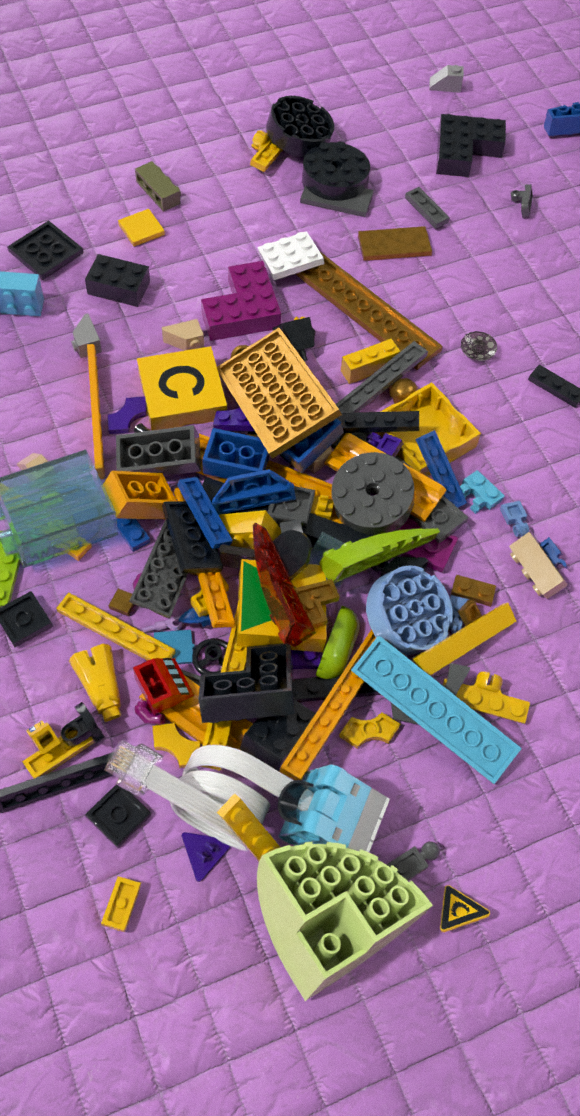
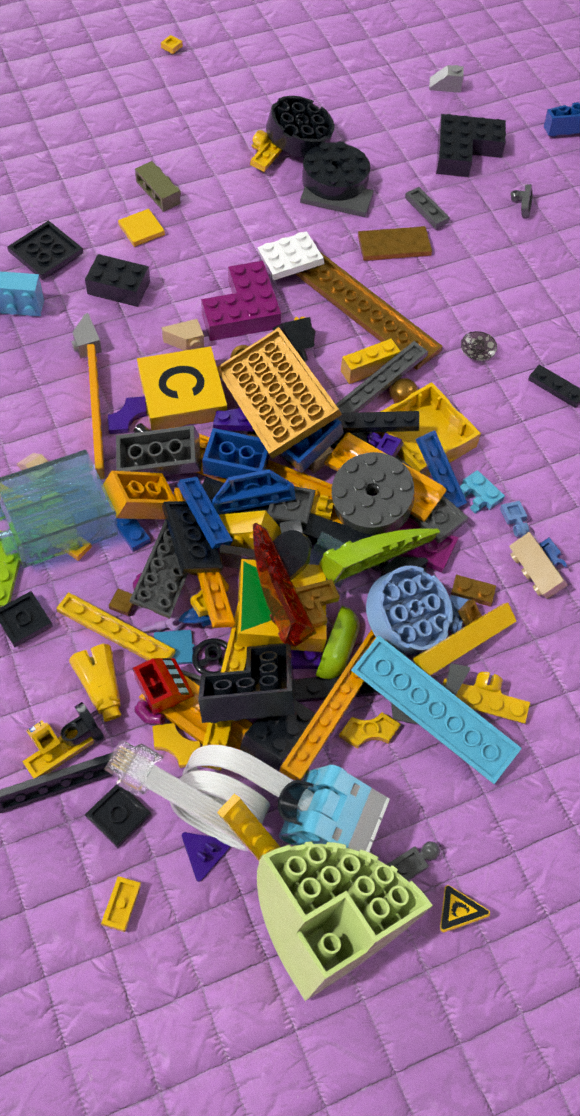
(171, 44): none -> yellow plate

